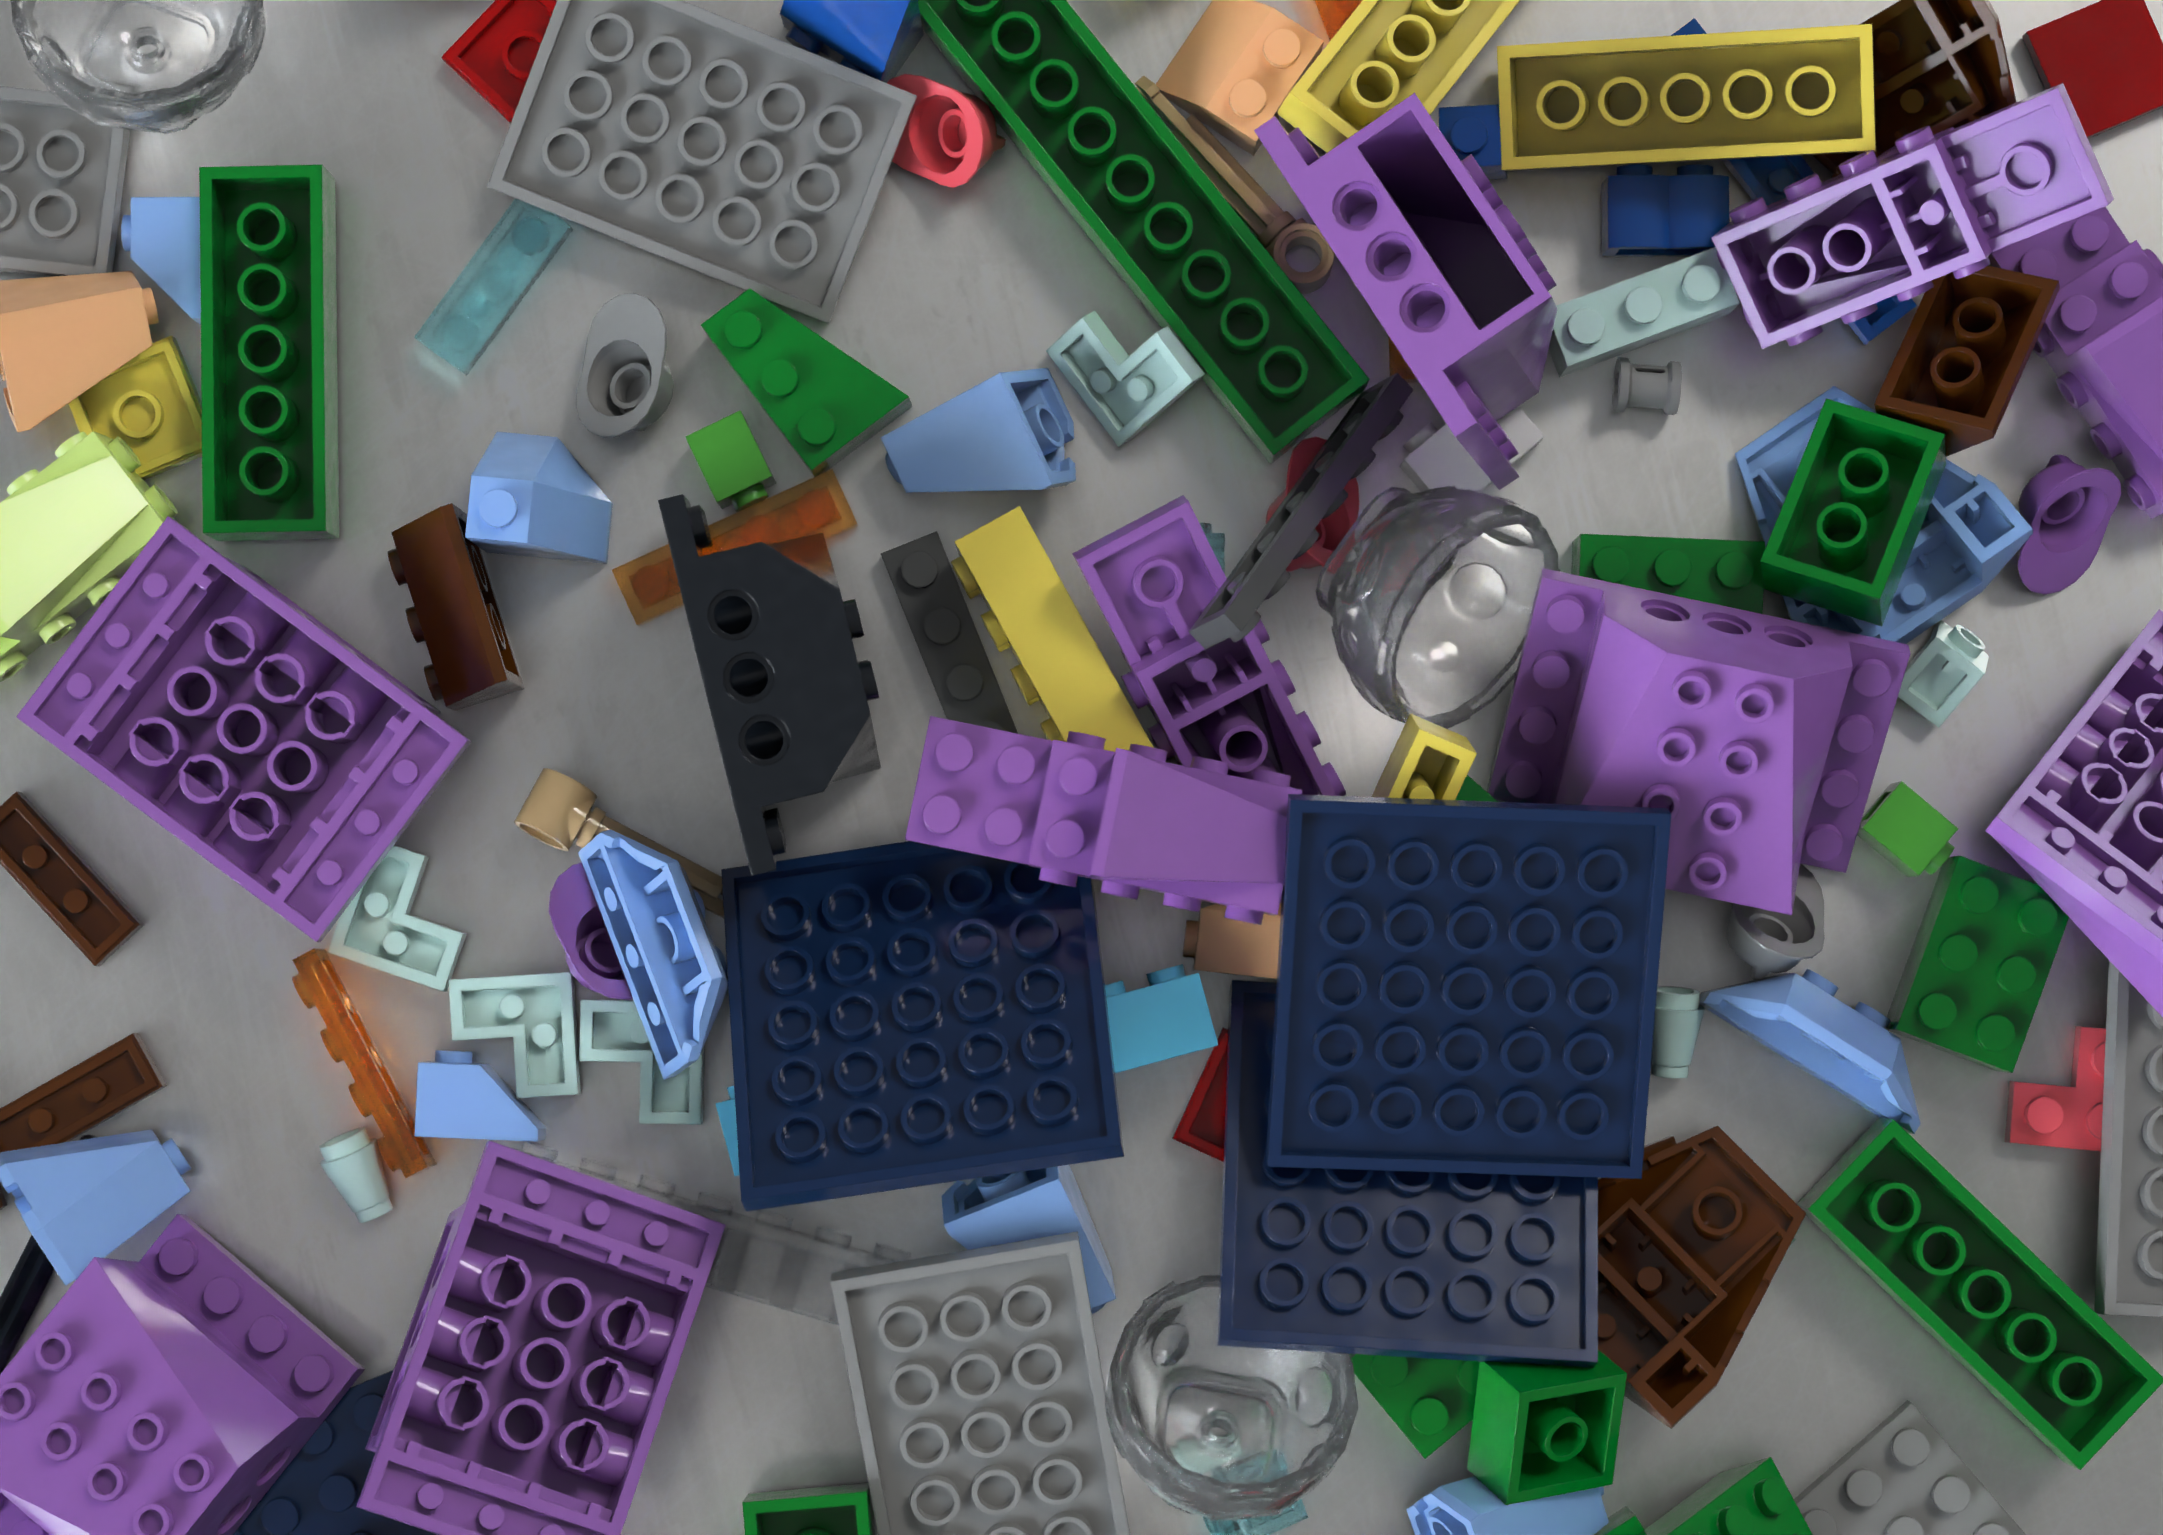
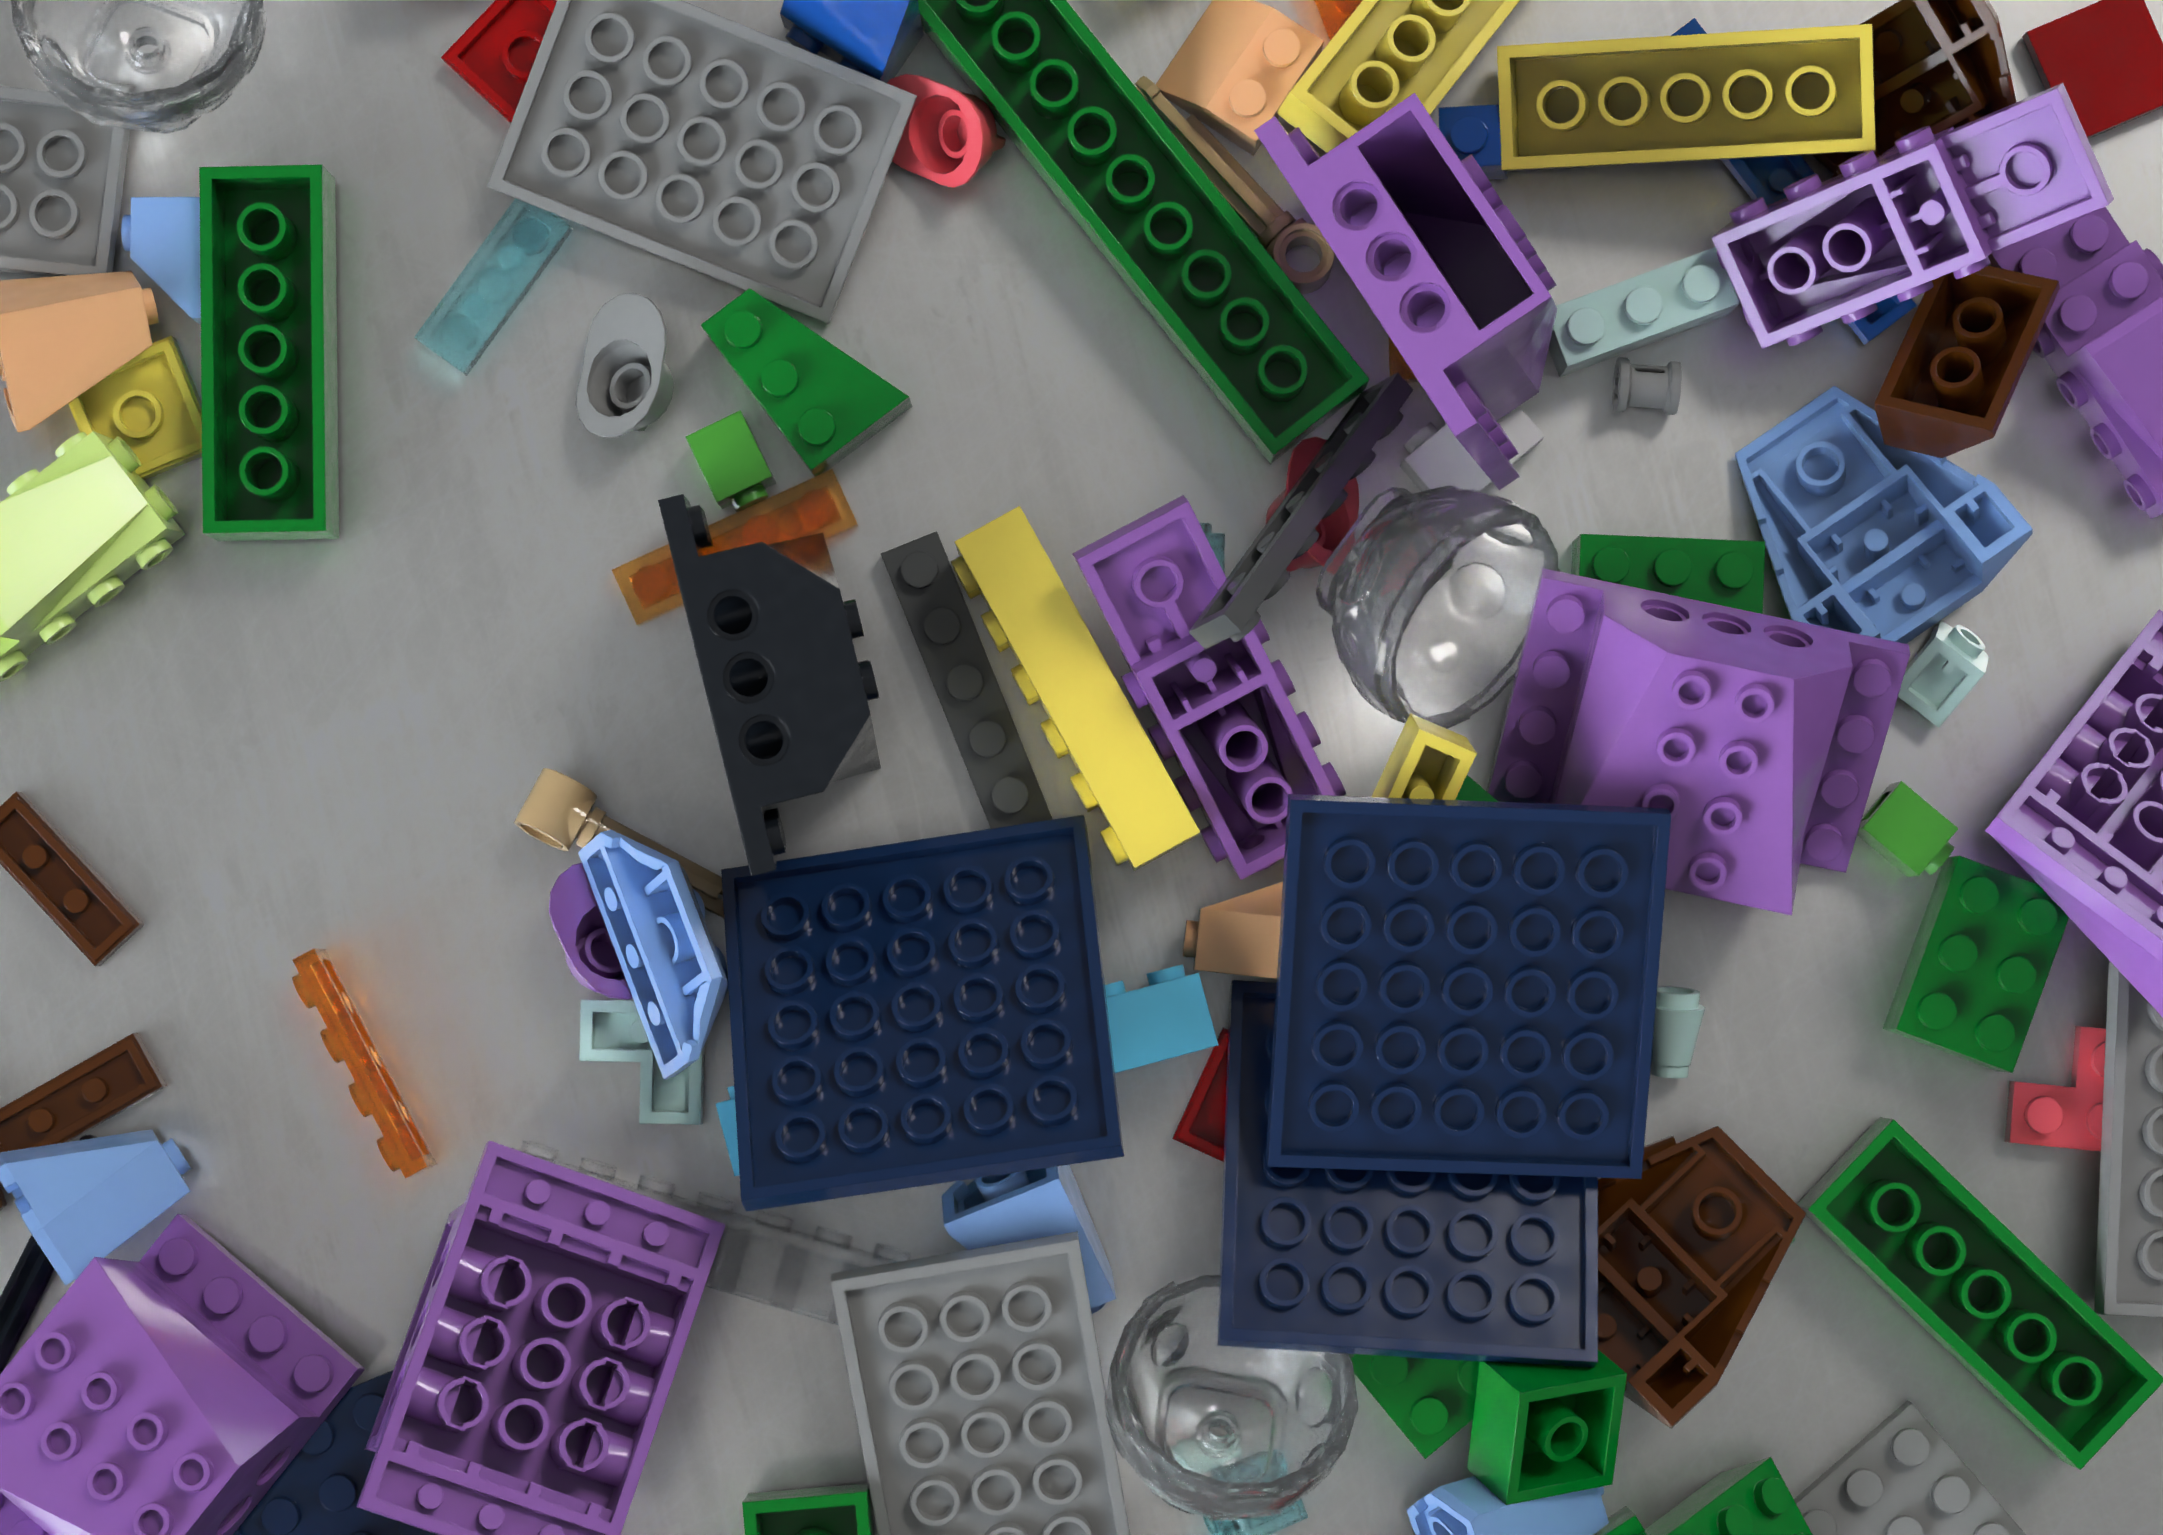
(245, 728): medium lavender wedge -> none
(357, 1173): light aqua cone -> none
(384, 935): light aqua plate -> none
(454, 610): reddish brown slope -> none
(470, 1102): light blue slope -> none
(537, 502): light blue slope -> none
(538, 1016): light aqua plate -> none
(987, 439): light blue slope -> none
(1106, 816): medium lavender wedge -> none
(1123, 388): light aqua plate -> none
(1661, 212): blue brick -> none
(1779, 940): light grey piece -> none
(1824, 1038): light blue wedge -> none
(1853, 512): green brick -> none
(2068, 521): medium lavender piece -> none

